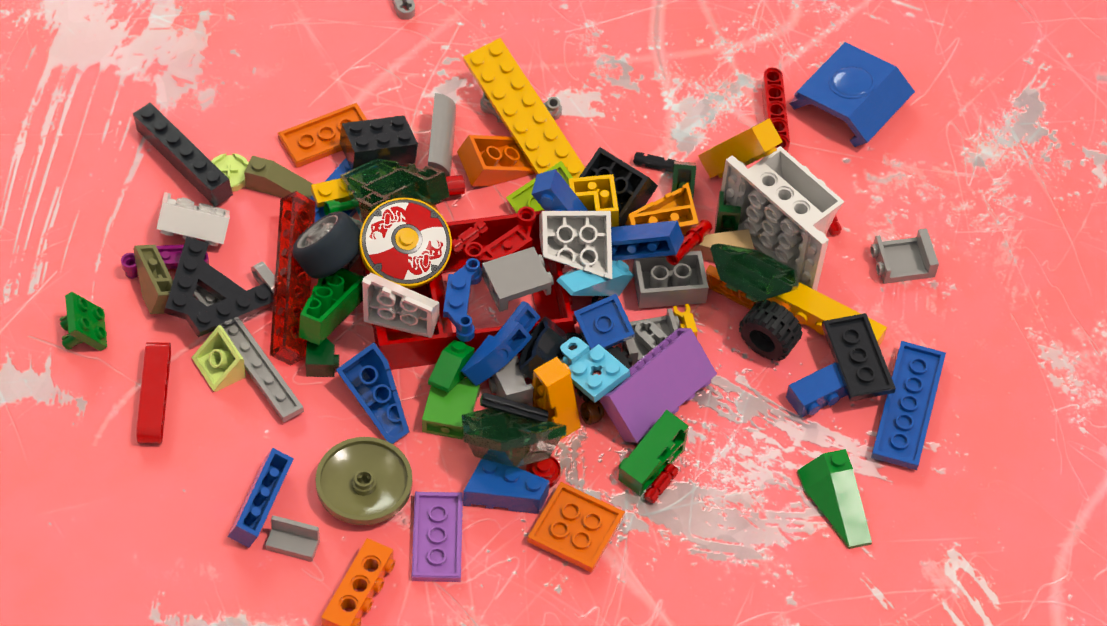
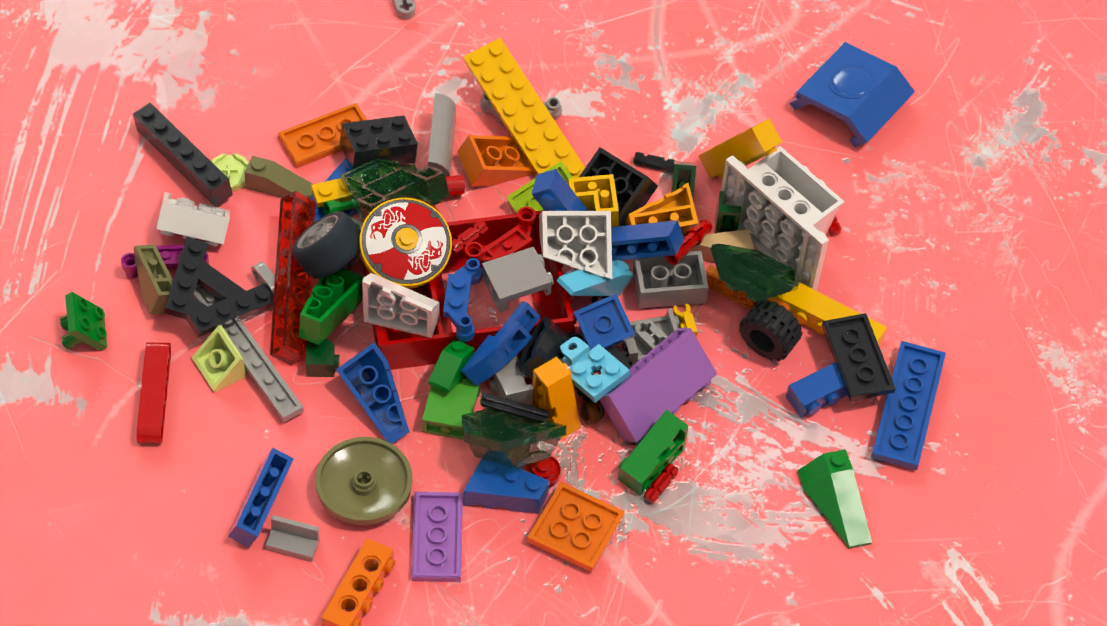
(775, 104): red beam -> none
(905, 258): light grey panel -> none

